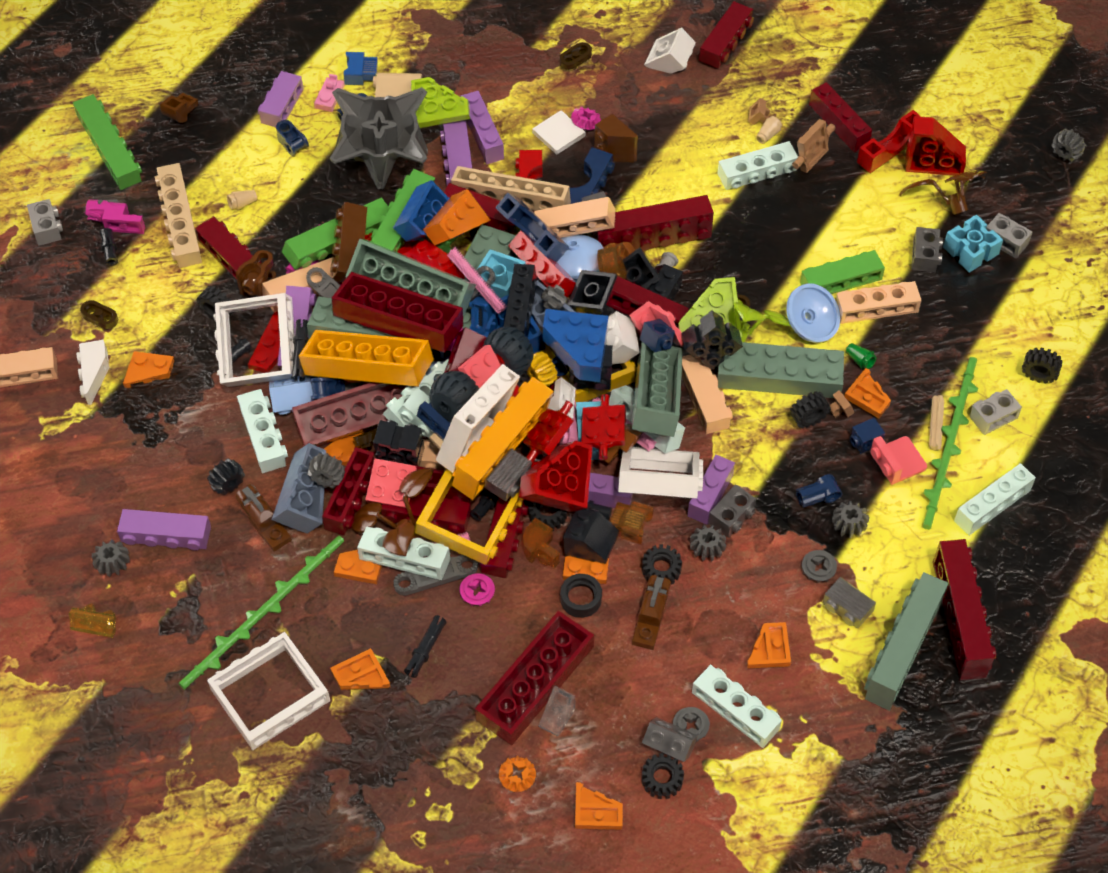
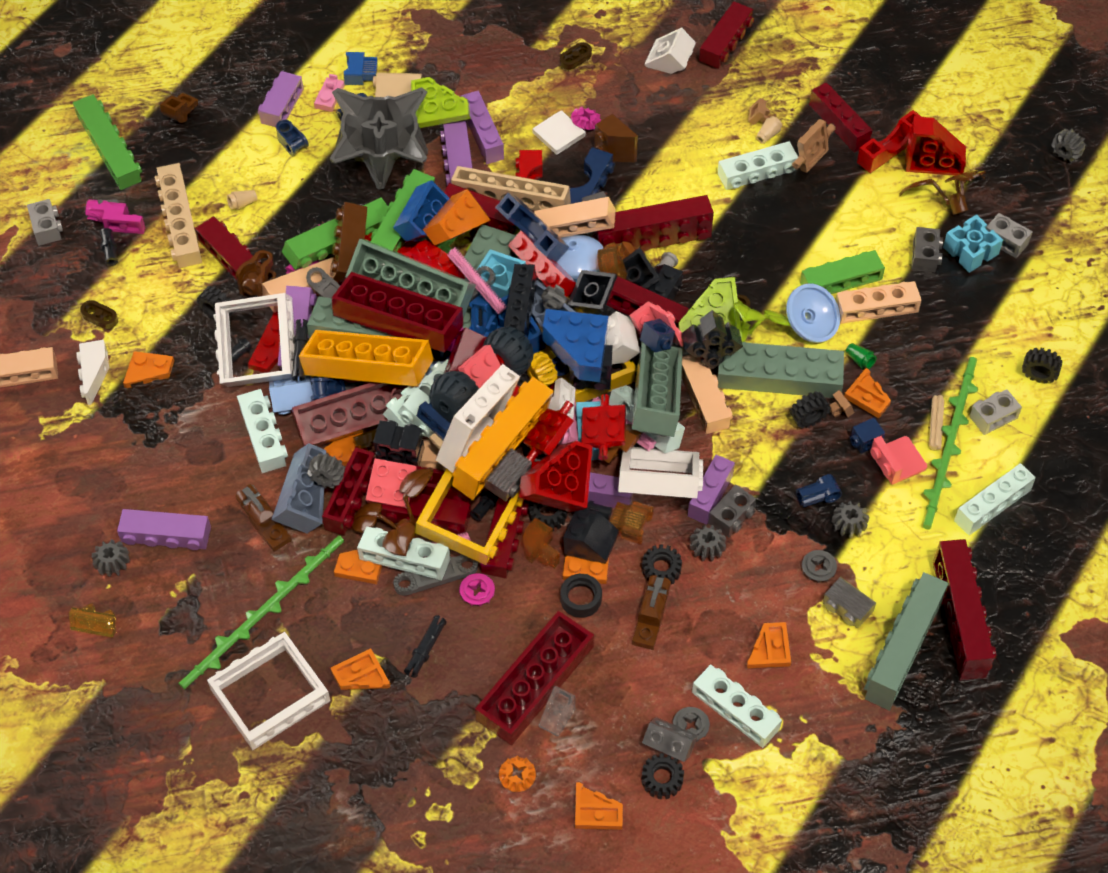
(226, 476): black gear -> none

